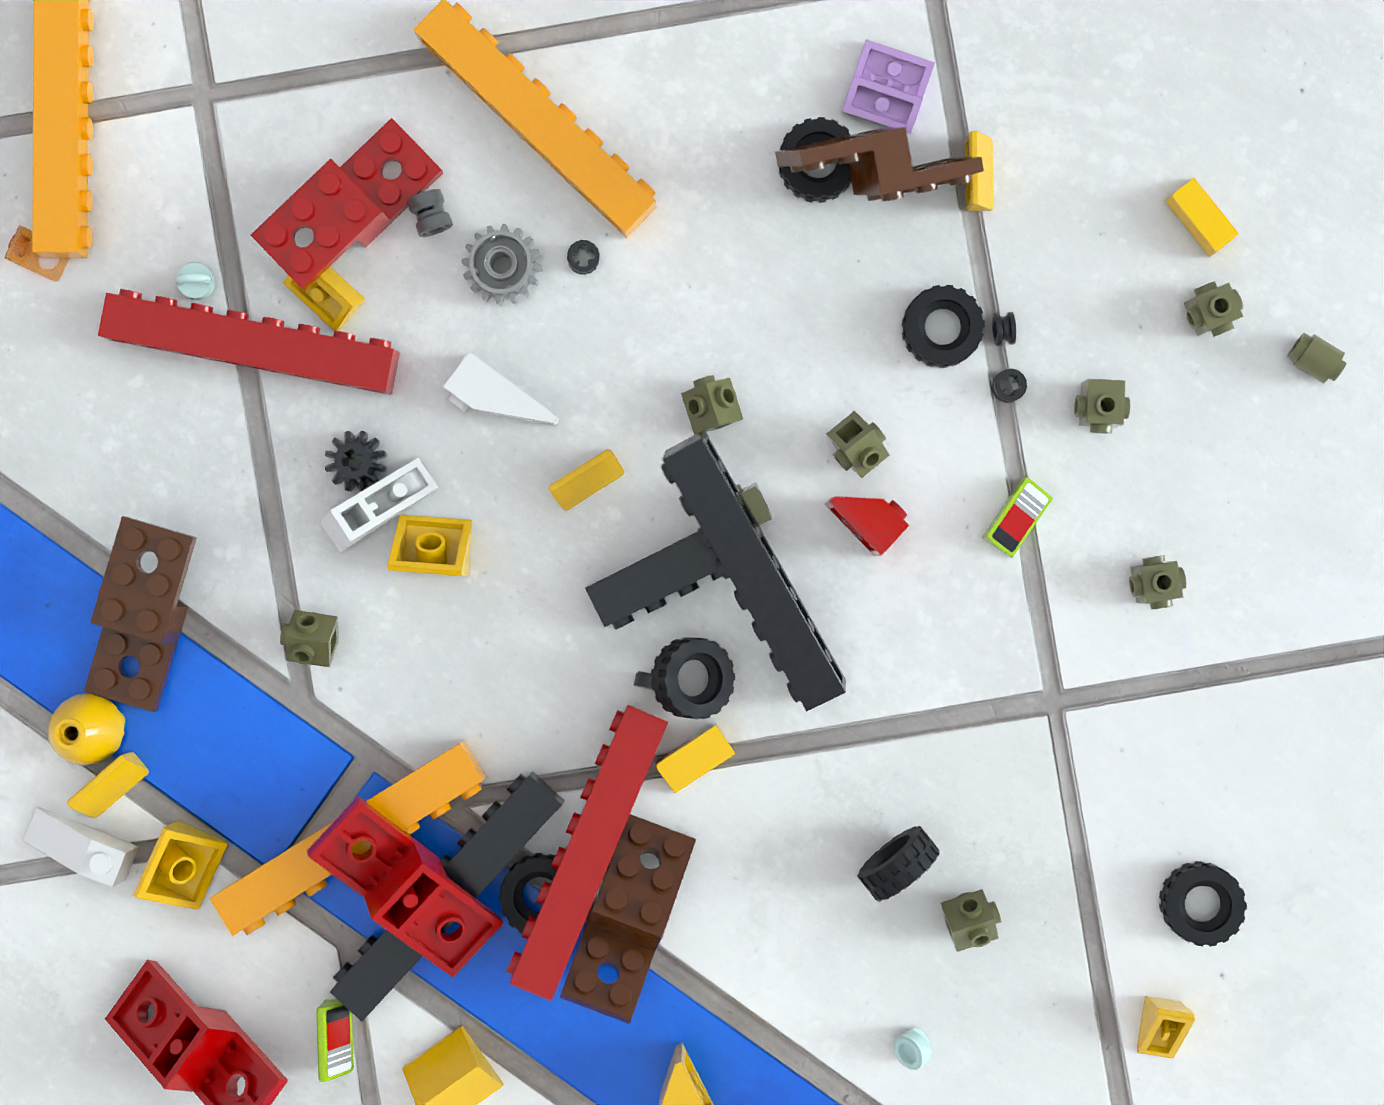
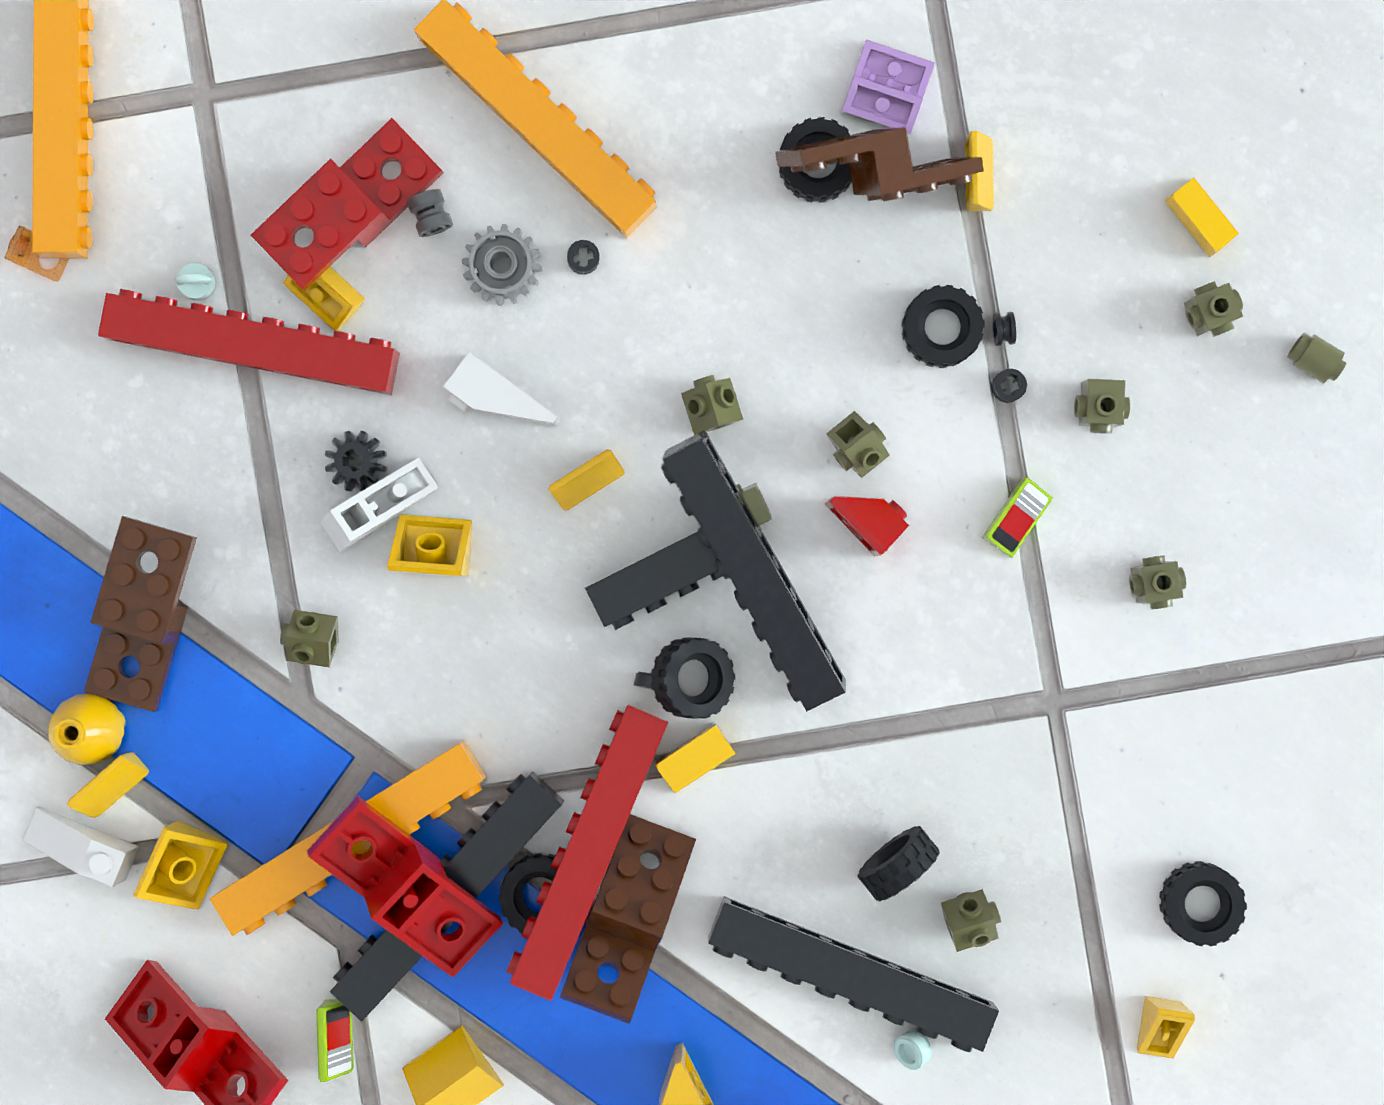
(853, 975): none -> black brick

